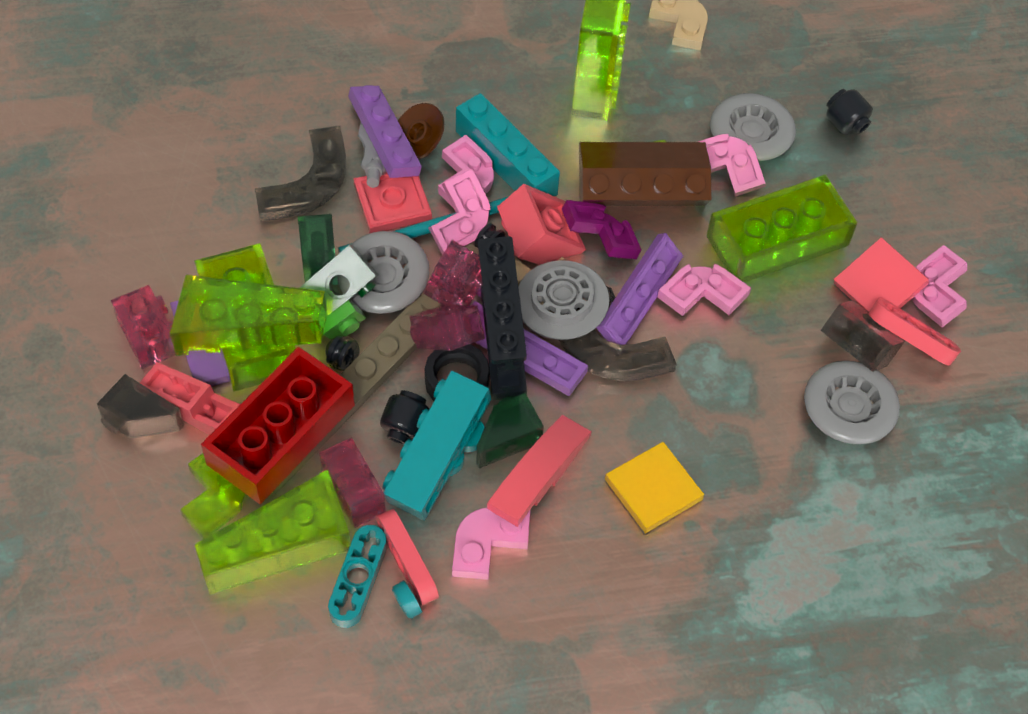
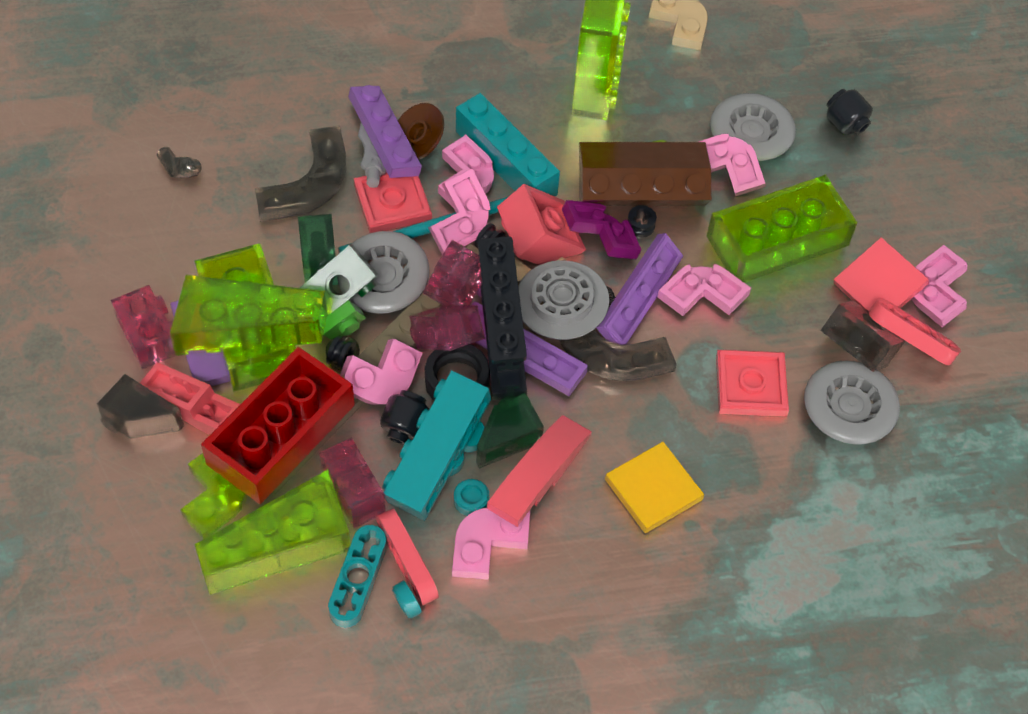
(178, 166): none -> clear smoke arm
(392, 375): none -> bright pink plate
(470, 496): none -> teal tile
(645, 213): none -> black bush
(752, 383): none -> coral tile

